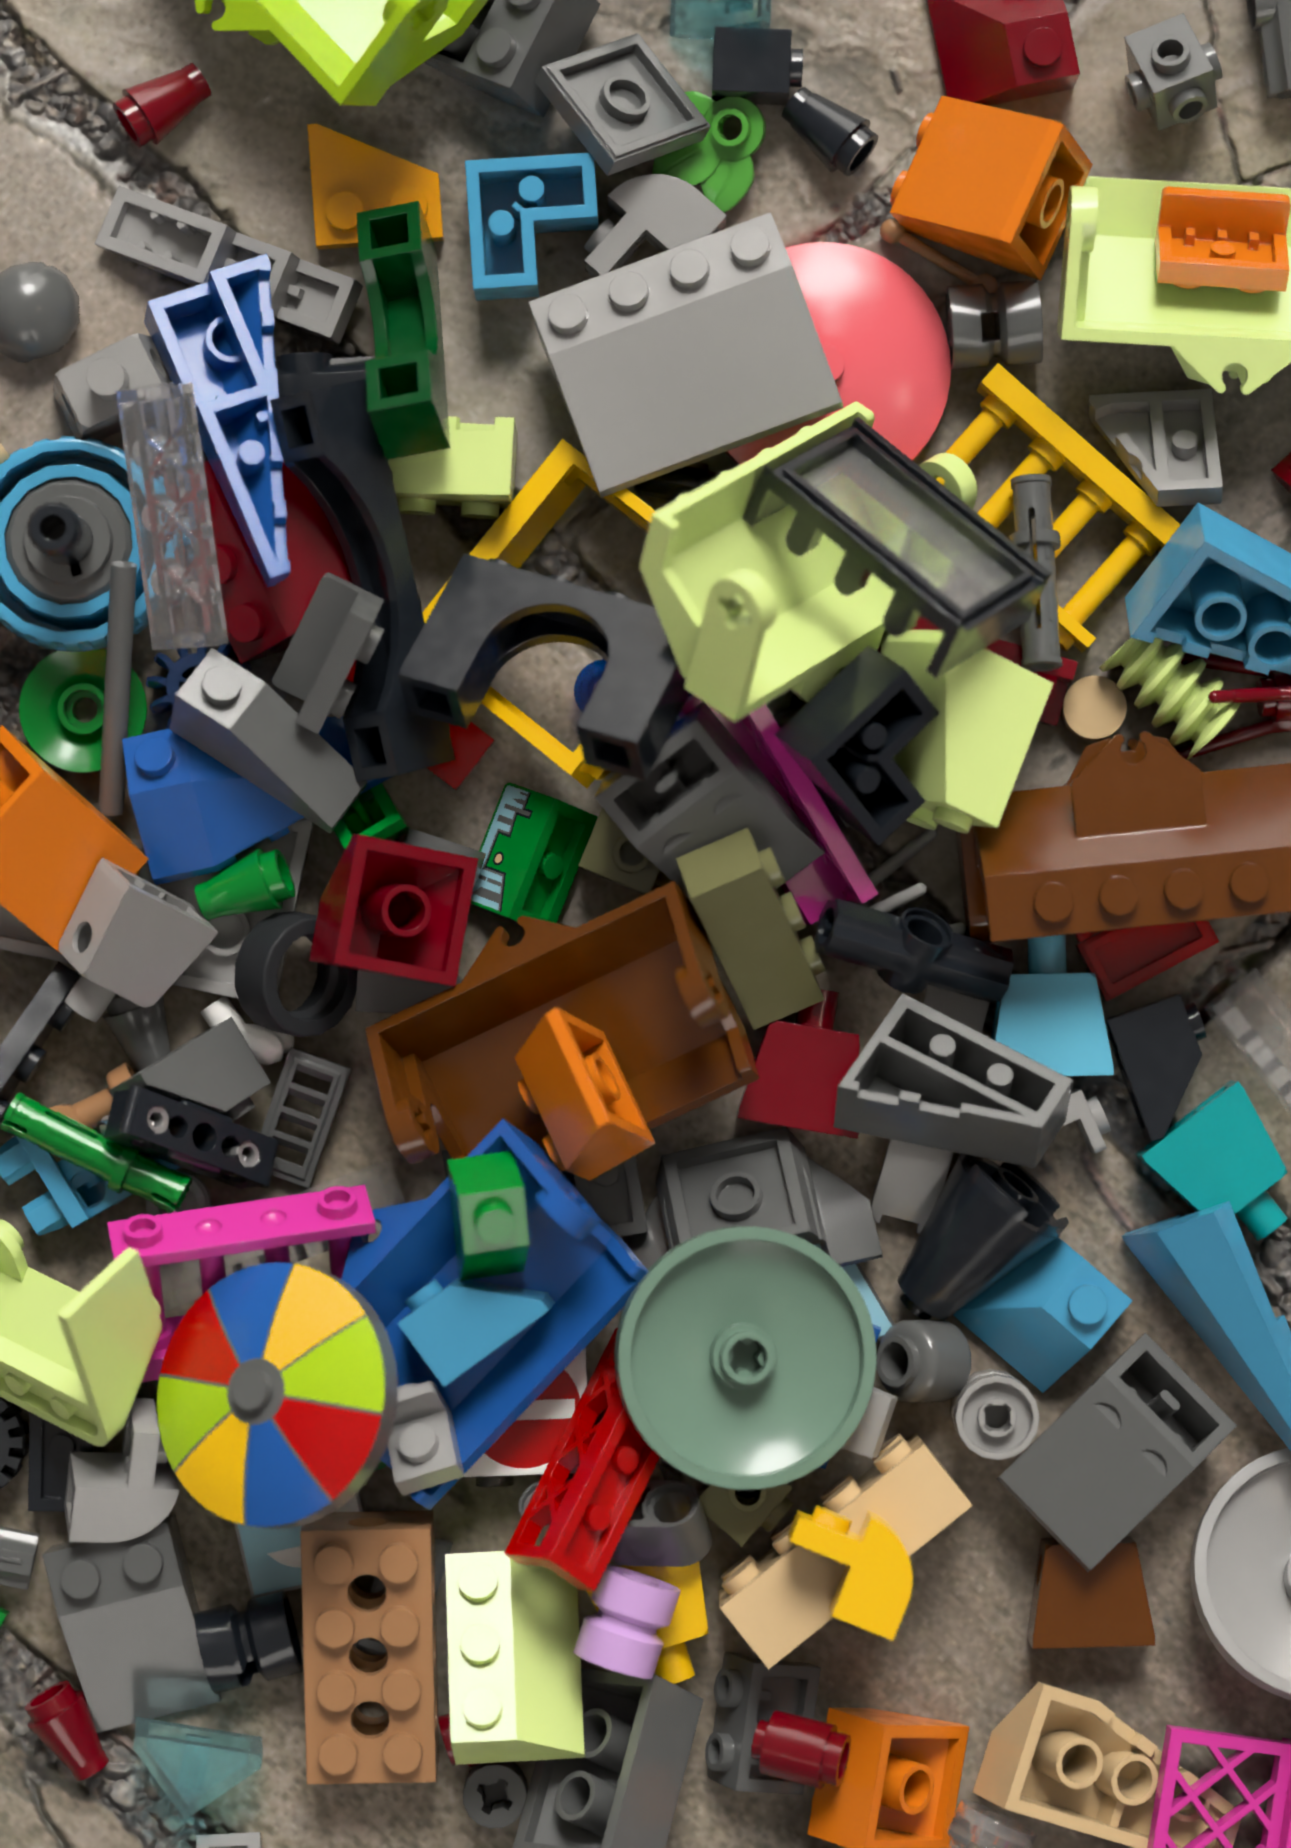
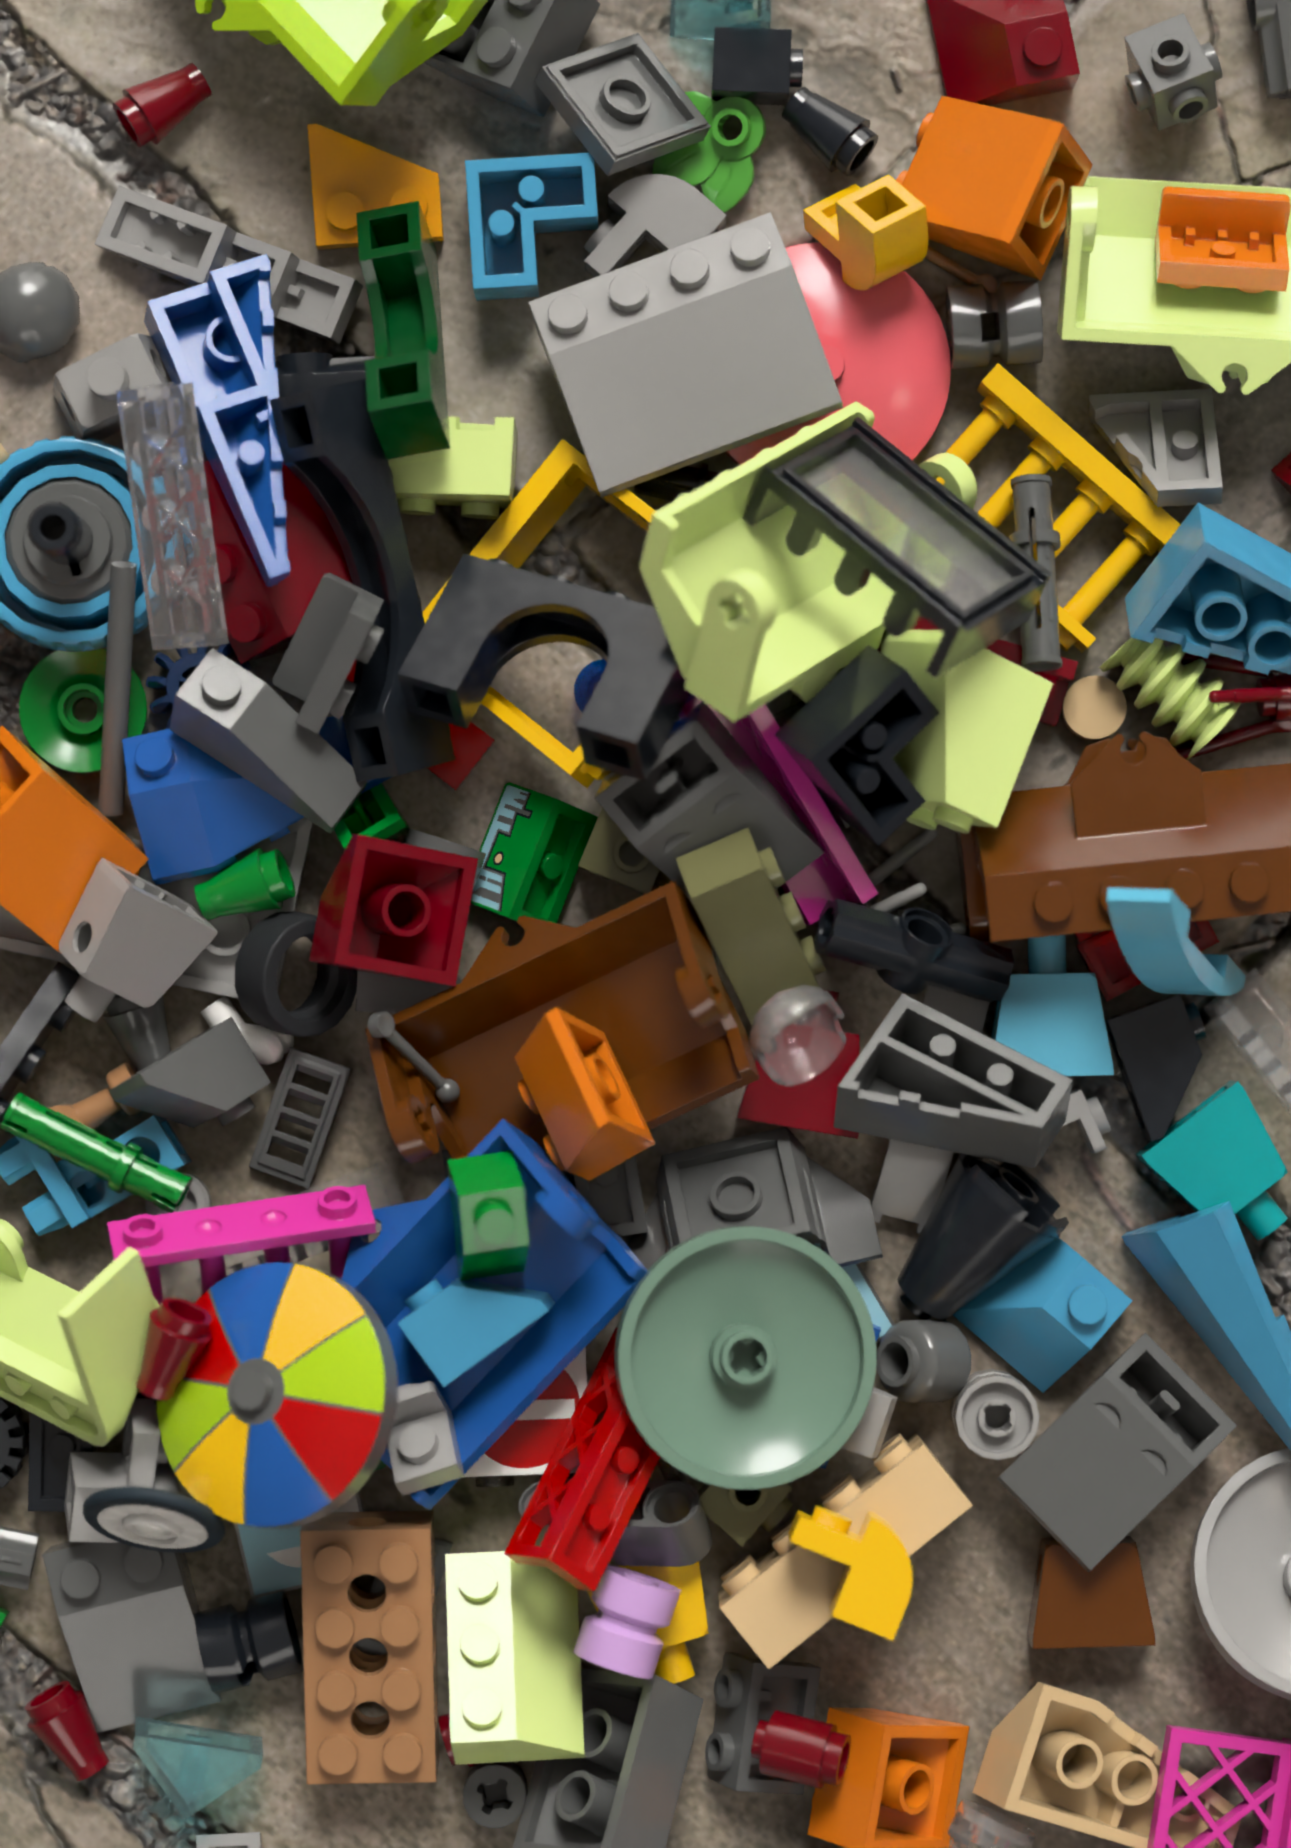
(153, 1519): none -> wheel
(172, 1345): none -> dark red cone
(190, 1137): black piece -> none
(383, 1026): none -> dark grey hinge
(797, 1034): none -> clear hair
(871, 230): none -> yellow brick
(1155, 943): none -> medium azure slope

